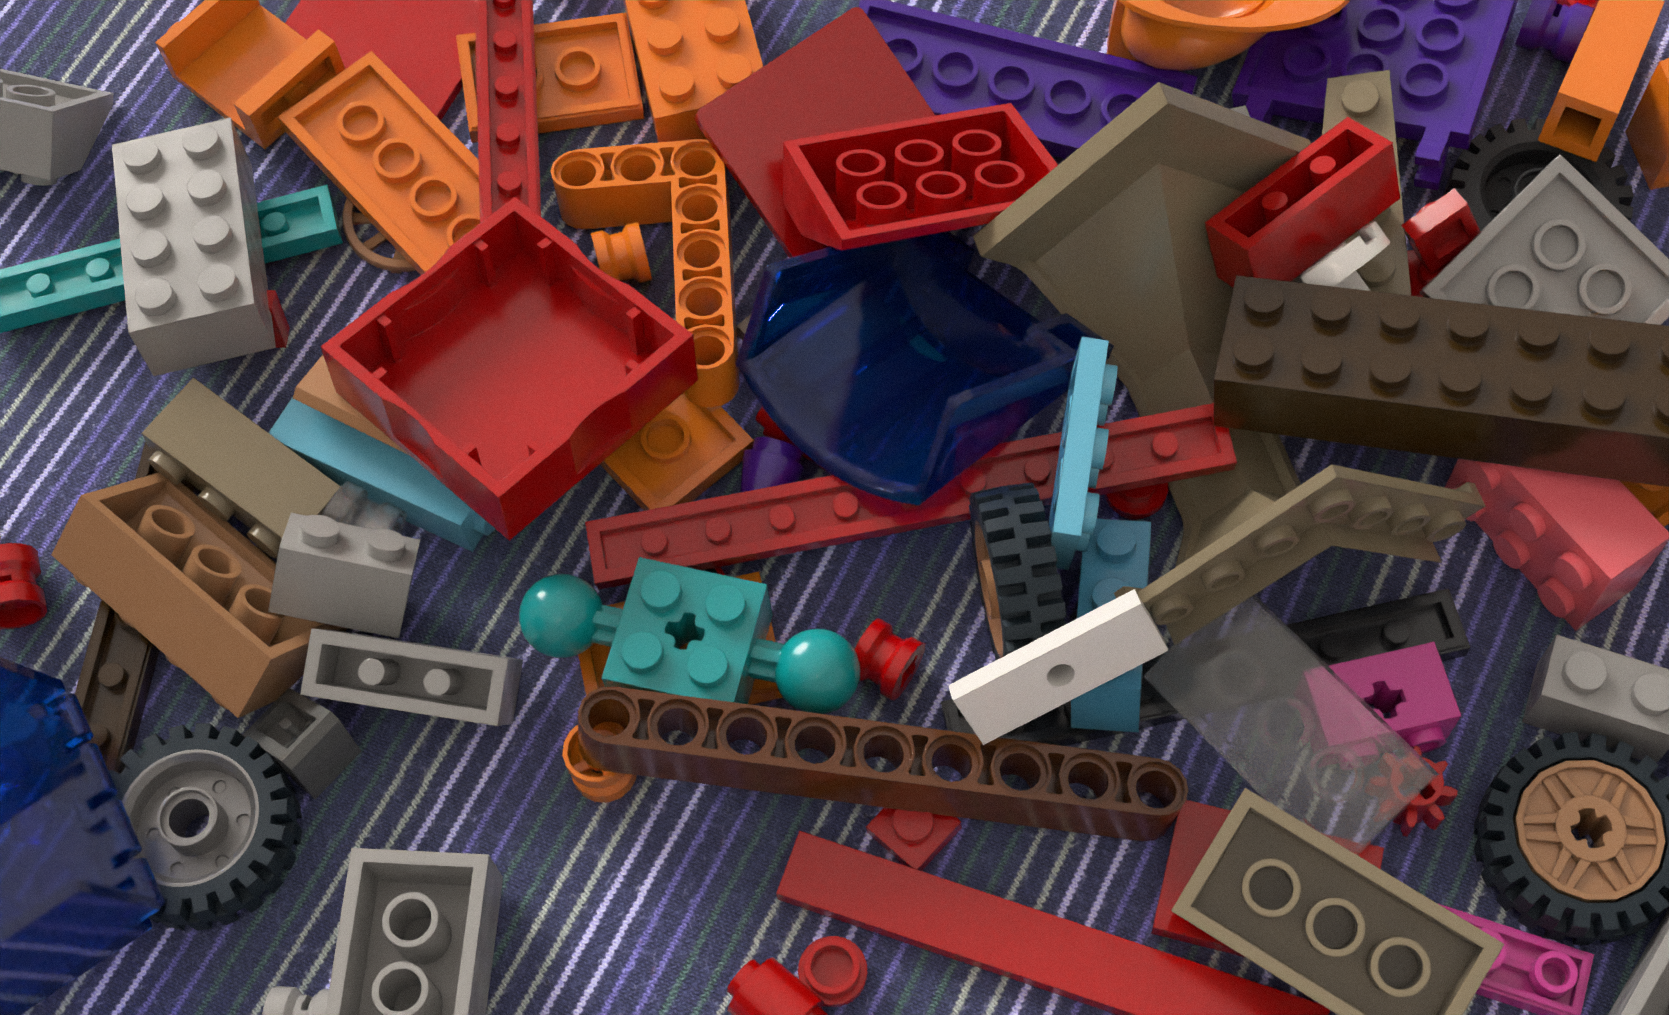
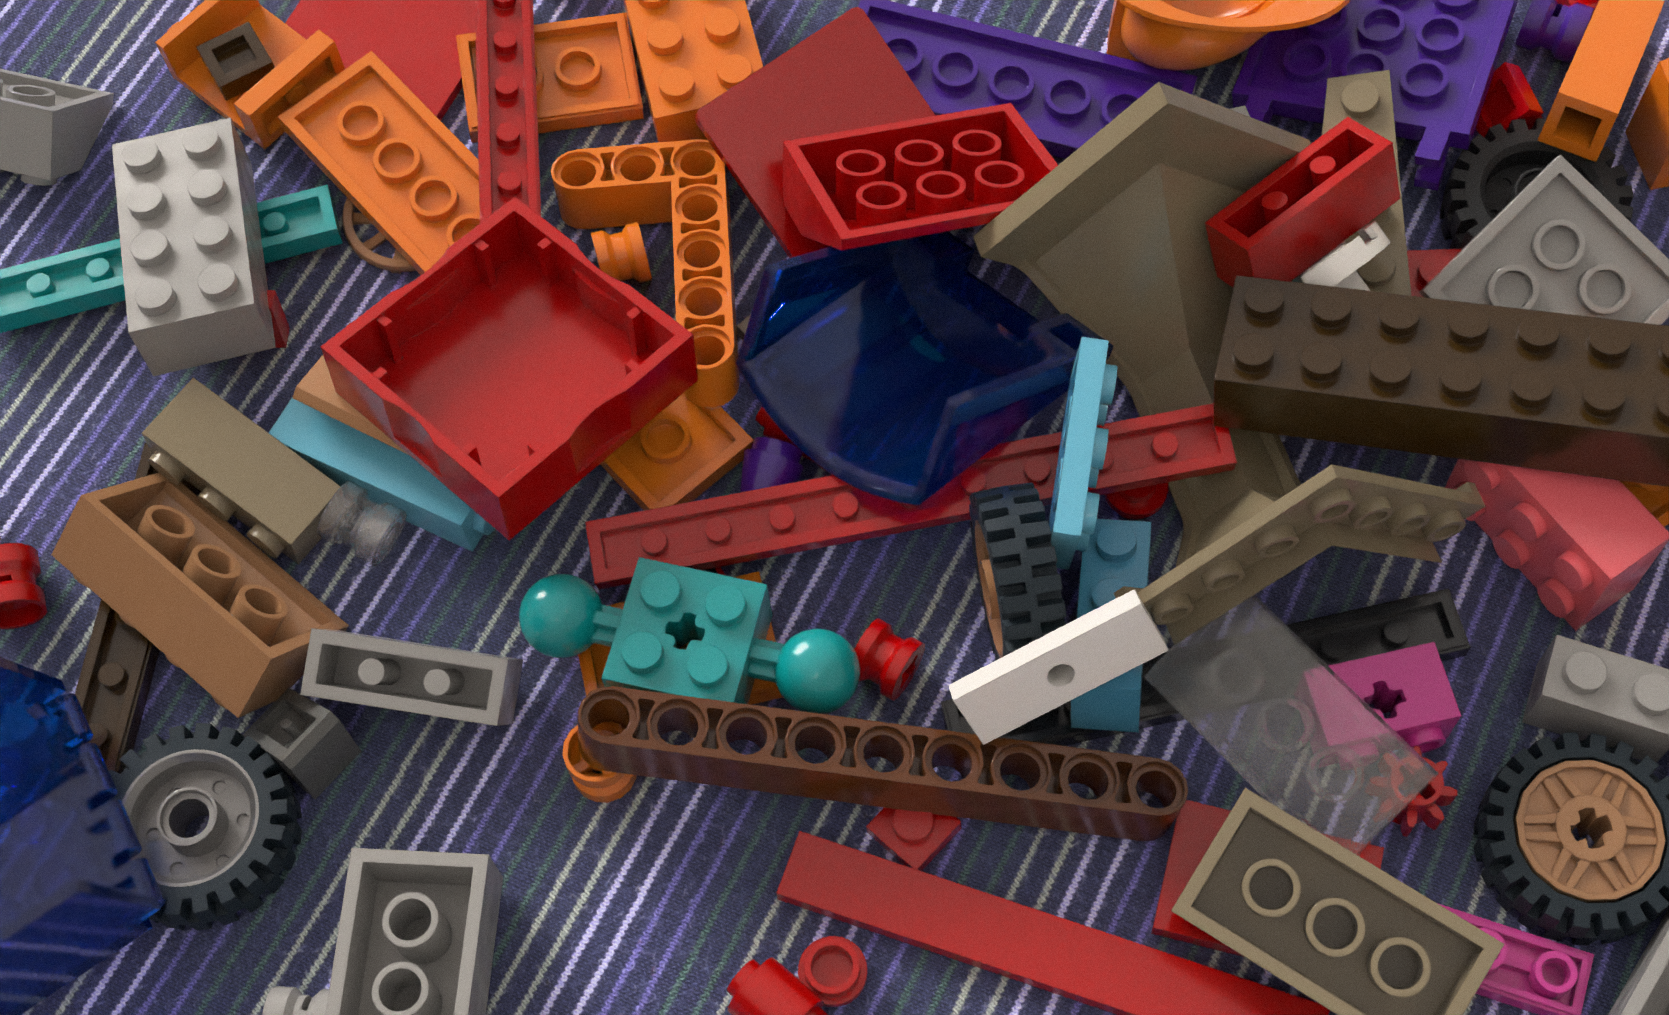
(236, 60): none -> dark brown plate
(343, 574): light grey brick -> none
(1441, 230): red plate -> none
(1508, 100): none -> red tile

